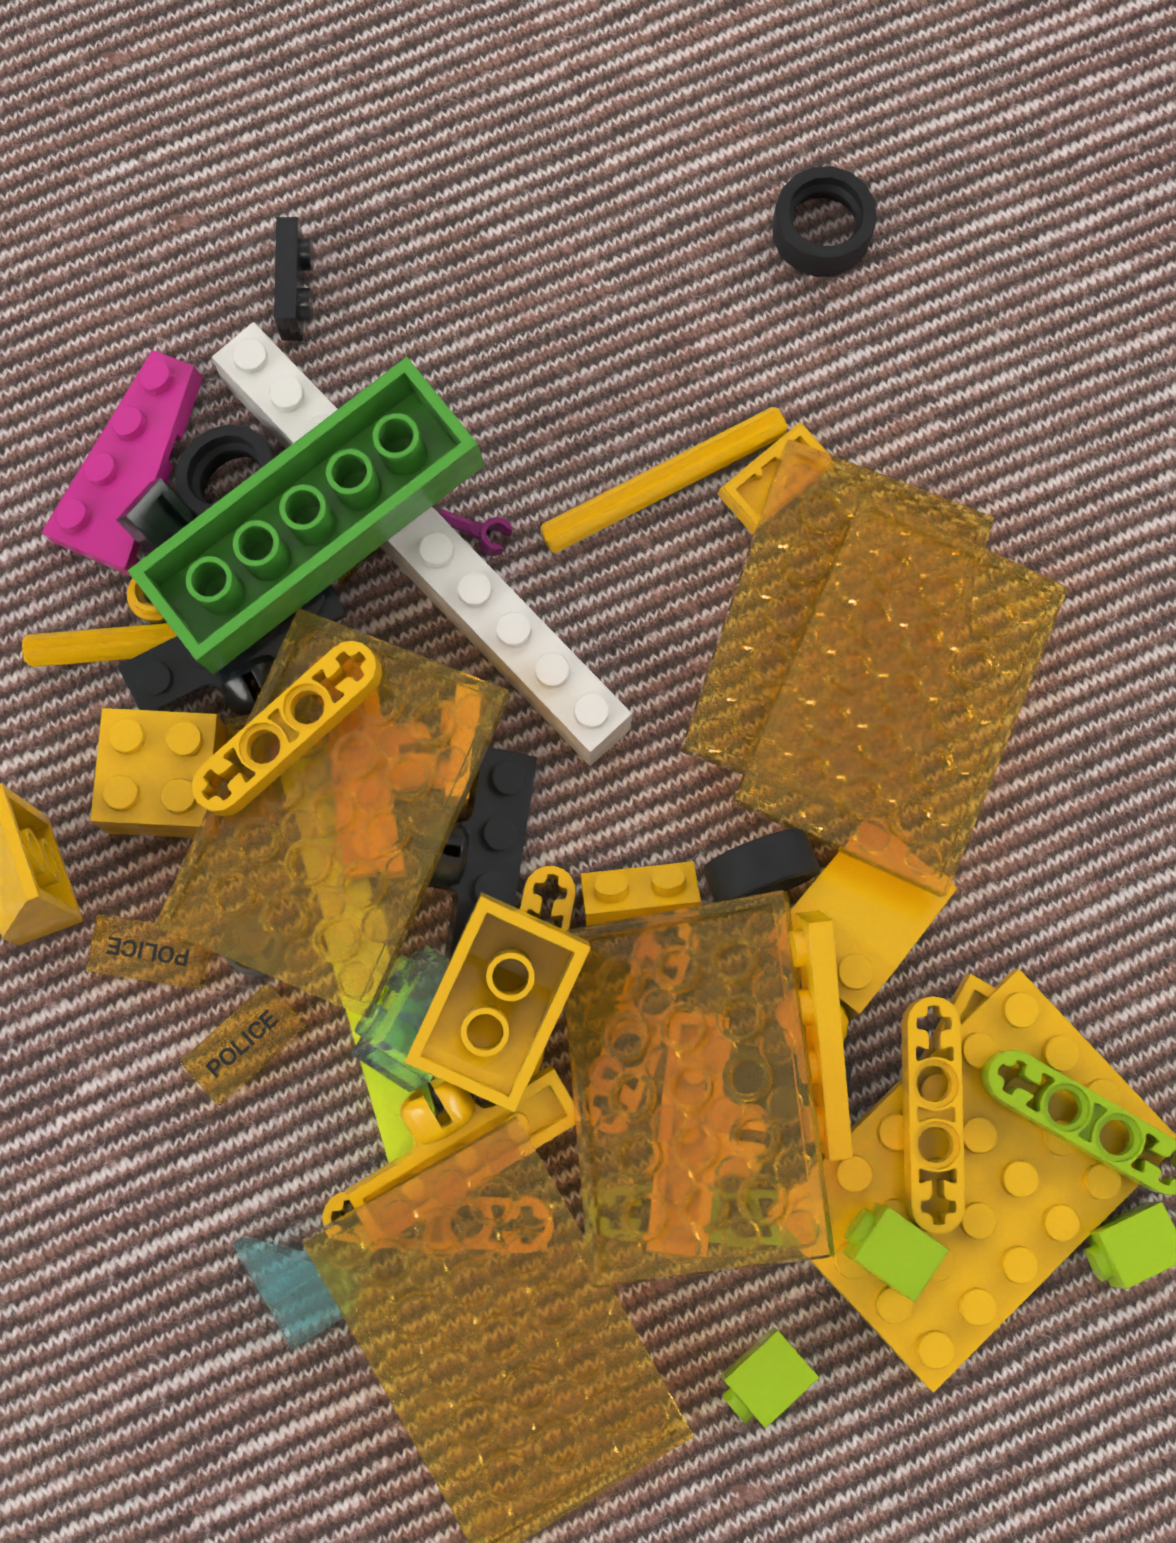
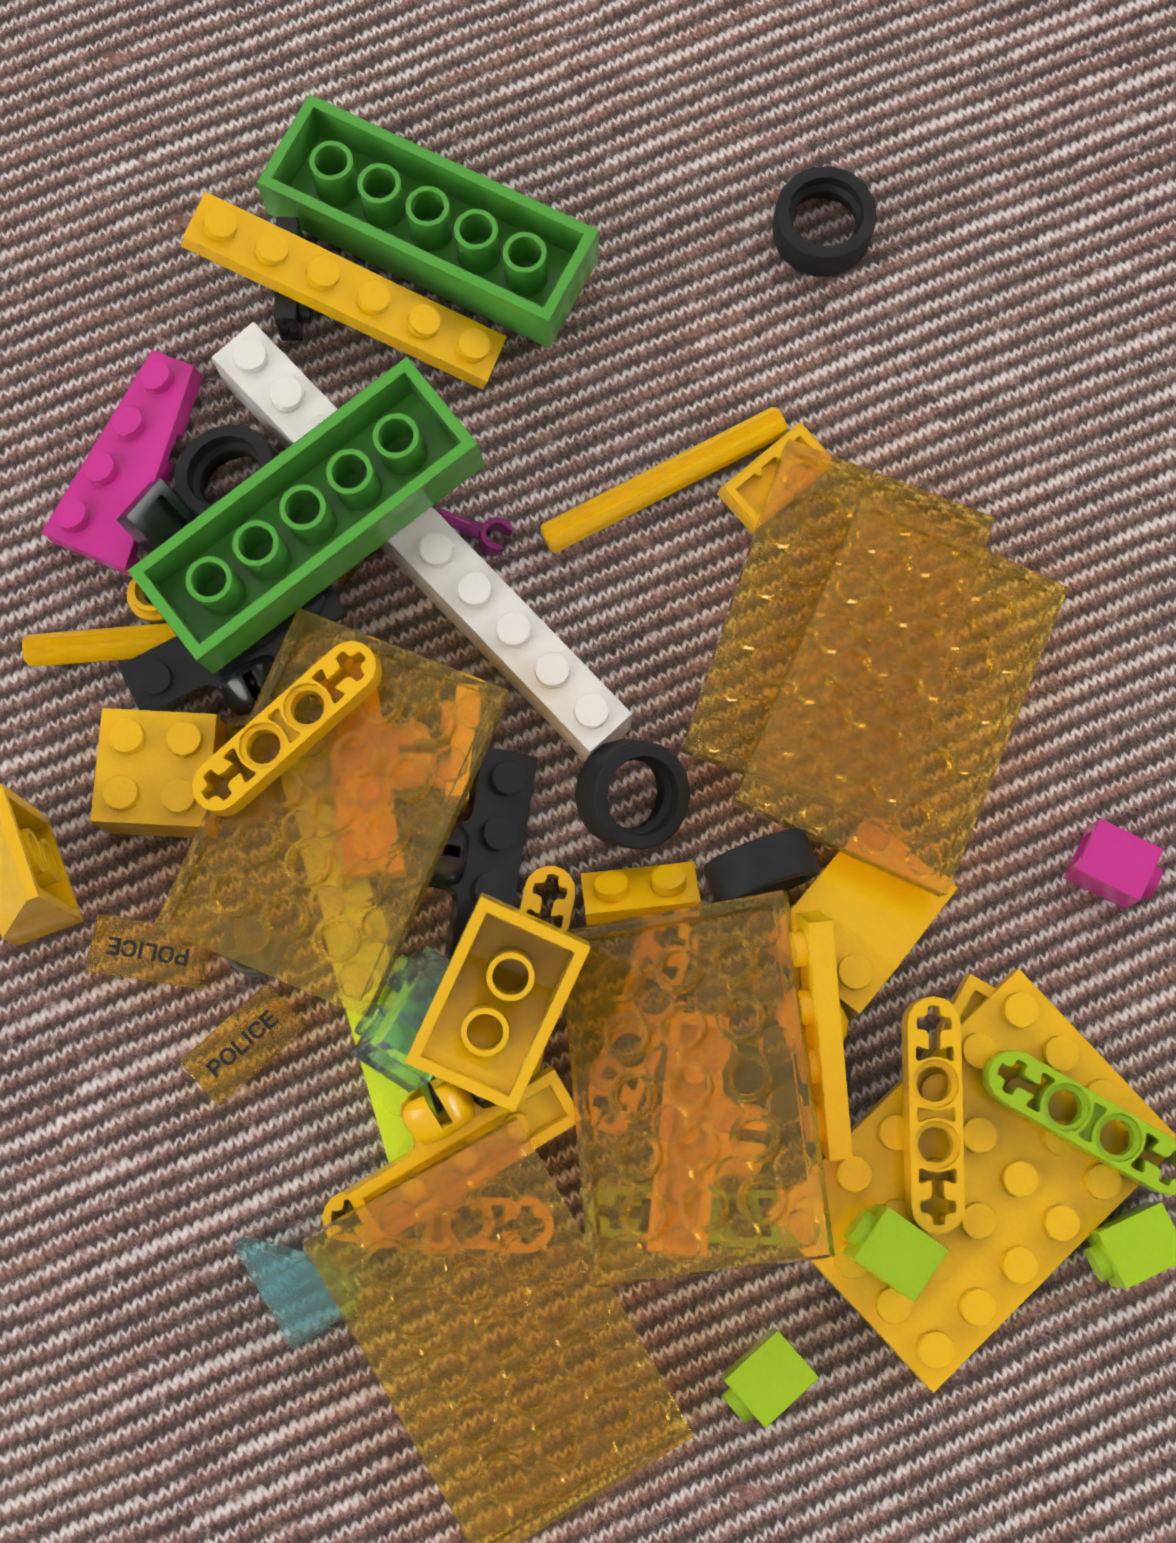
(342, 290): none -> yellow plate
(429, 220): none -> bright green brick
(670, 802): none -> black tyre
(1115, 864): none -> dark pink brick

